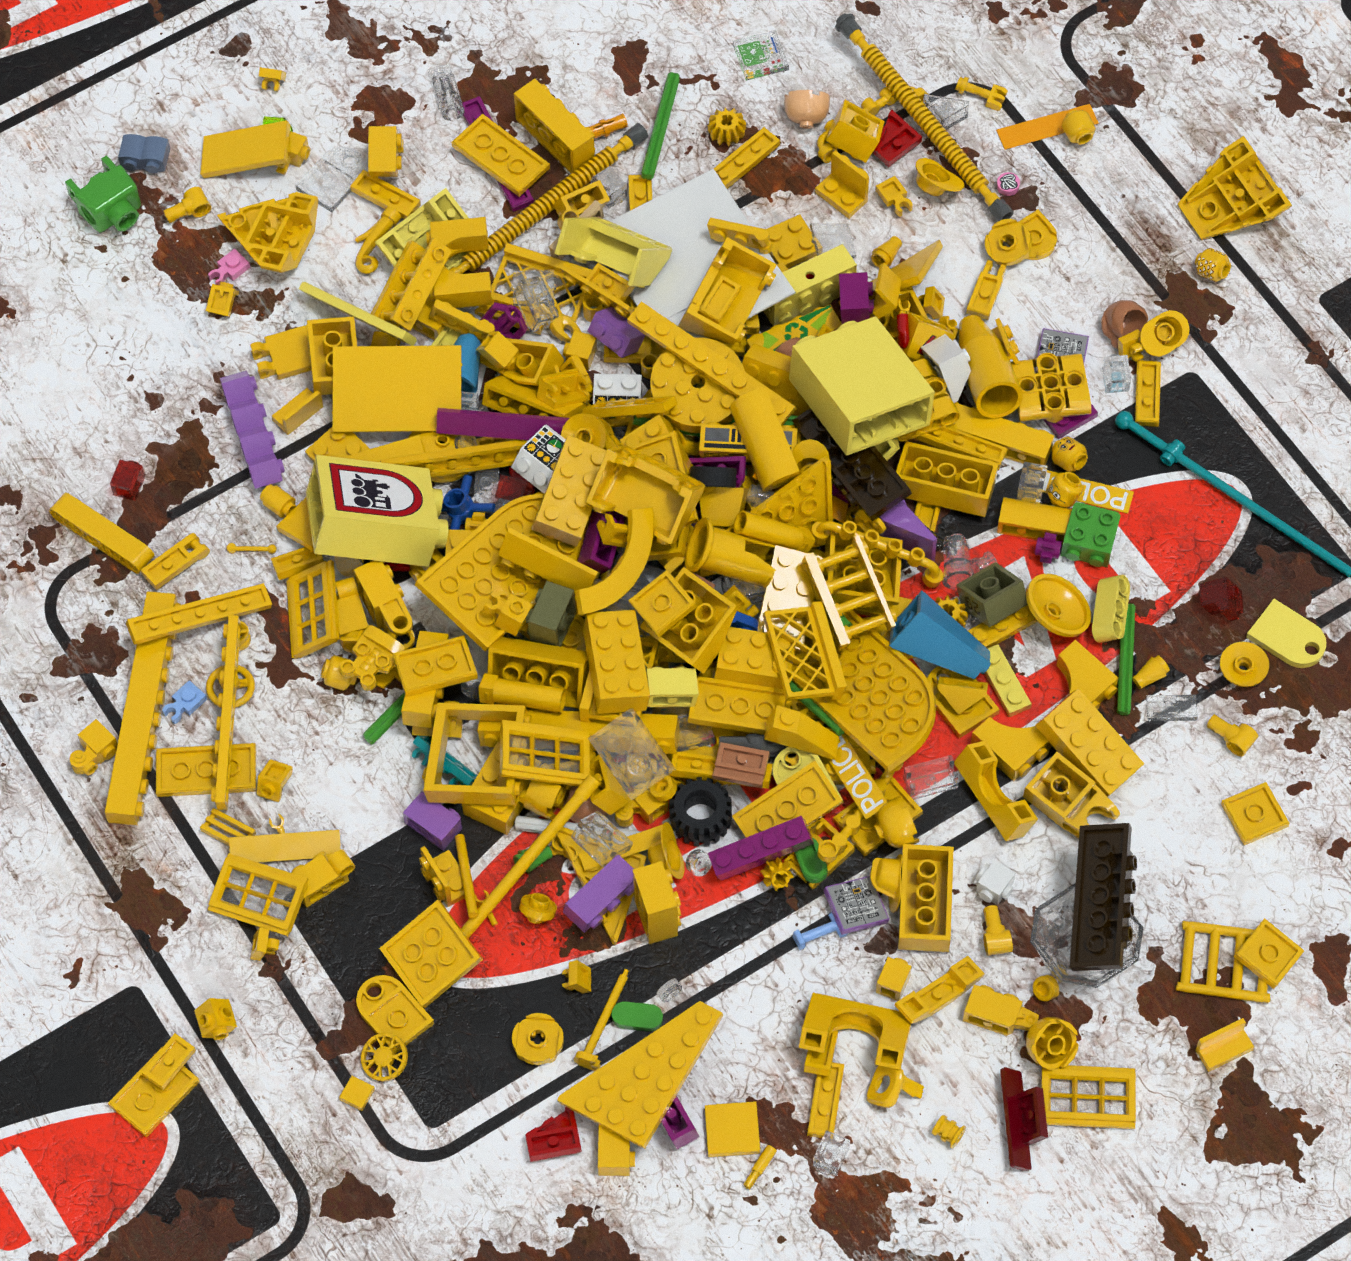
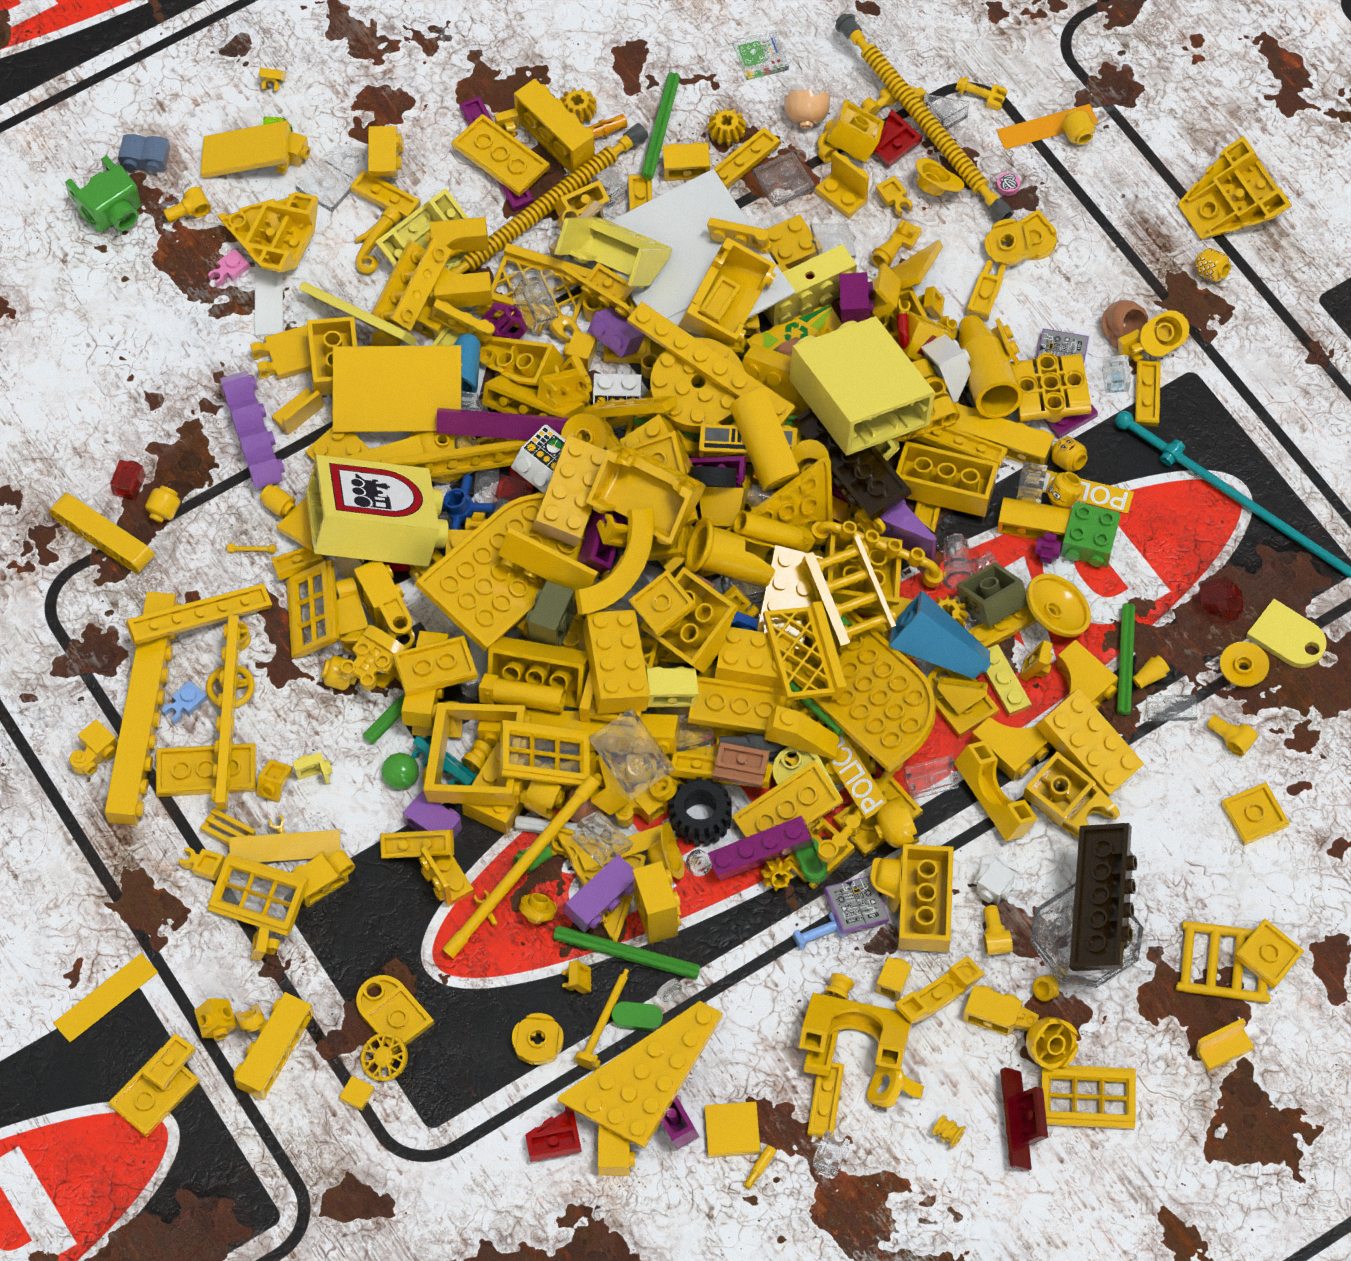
(105, 997): none -> yellow sticker
(162, 504): none -> yellow head
(174, 561): yellow plate -> none
(206, 864): none -> yellow plate
(221, 299): yellow bracket -> none
(250, 1019): none -> yellow plate
(268, 301): none -> white sticker
(273, 1046): none -> yellow brick
(311, 765): none -> light yellow bracket
(400, 771): none -> bright green hair
(409, 843): none -> yellow tile
(431, 953): yellow plate -> none
(445, 91): clear plate -> none
(466, 876): yellow bar -> none
(477, 756): none -> yellow wheel
(497, 350): yellow brick -> none
(508, 120): none -> yellow tile
(511, 613): yellow brick -> none
(580, 103): none -> yellow gear
(626, 952): none -> bright green axle
(685, 161): none -> yellow brick
(783, 179): none -> clear plate
(839, 986): none -> yellow wheel
(907, 234): none -> yellow tile
(1037, 661): none -> yellow hinge
(1111, 608): light yellow beam -> none

